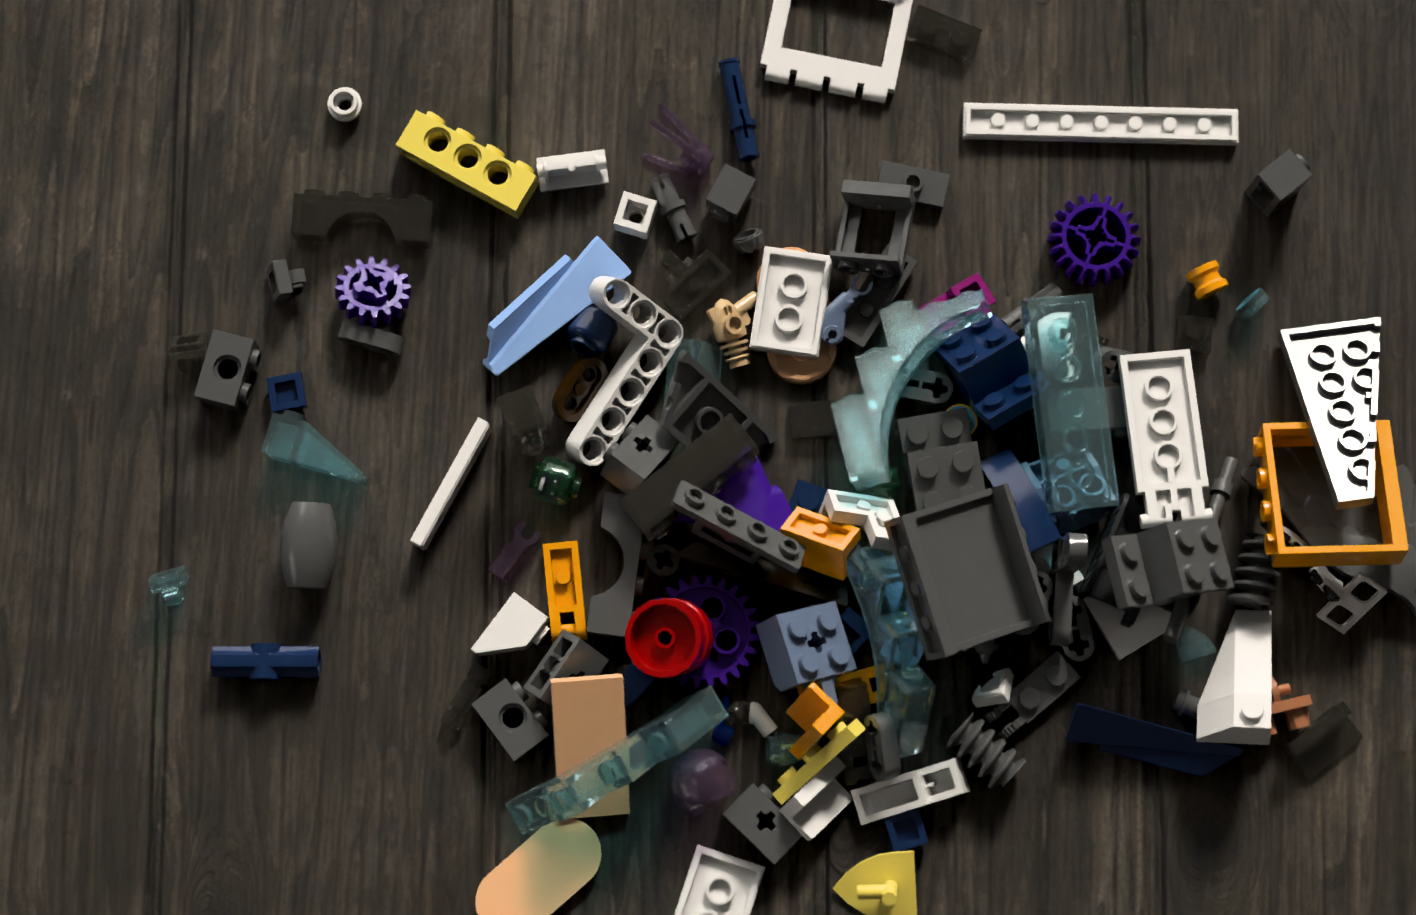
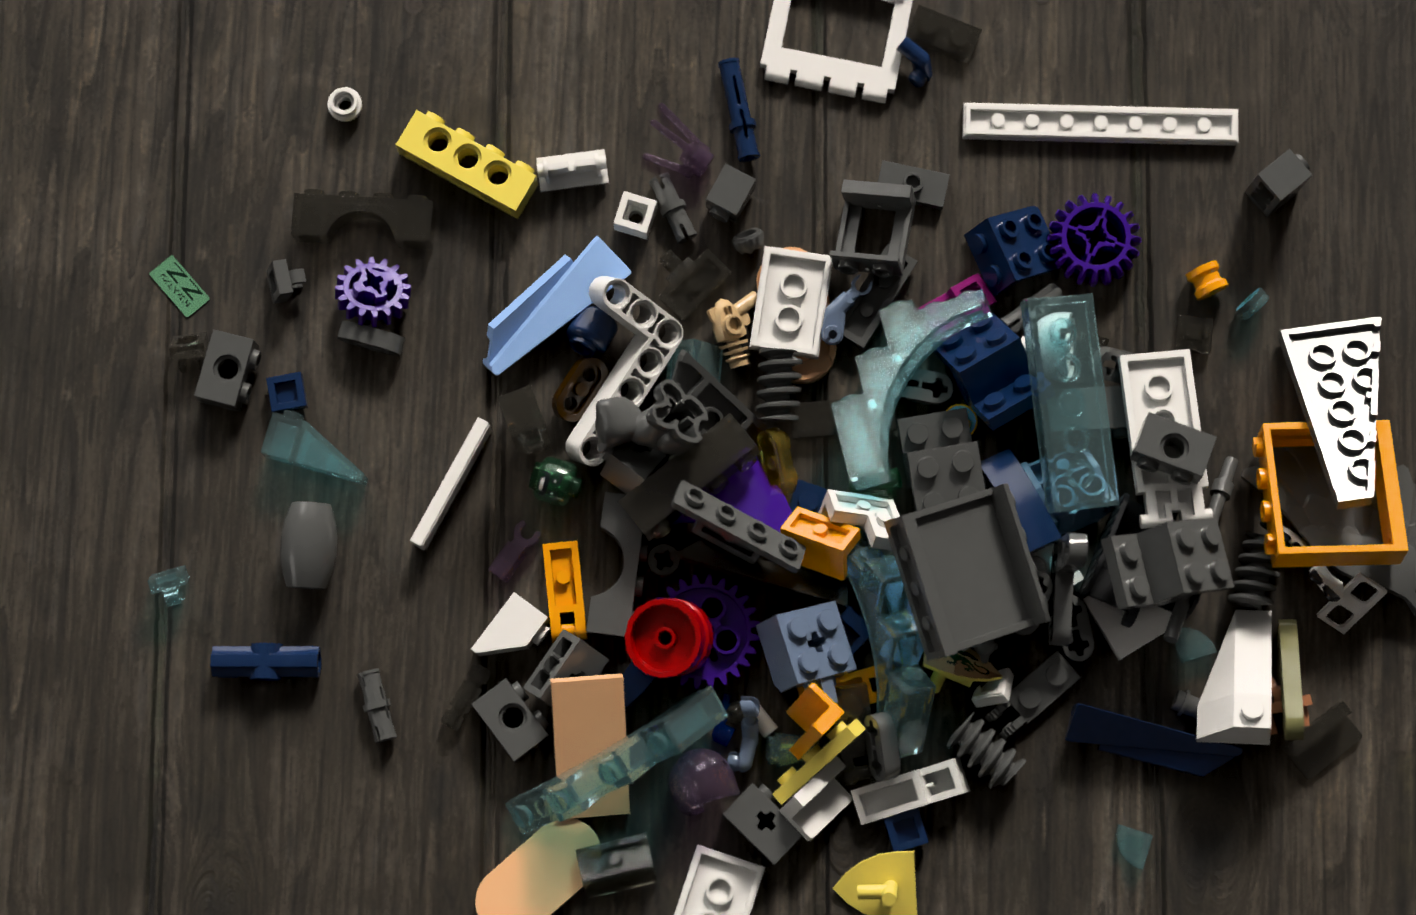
(179, 286): none -> clear green sticker
(376, 705): none -> dark grey pin
(616, 866): none -> clear smoke panel
(667, 426): none -> dark grey animal
(749, 727): none -> sand blue arm
(777, 460): none -> clear yellow plate
(778, 385): none -> dark grey piece
(920, 62): none -> dark blue arm
(961, 668): none -> shield
(1011, 248): none -> dark blue bracket
(1133, 845): none -> clear light blue tile
(1192, 444): none -> dark grey brick
(1290, 679): none -> olive beam

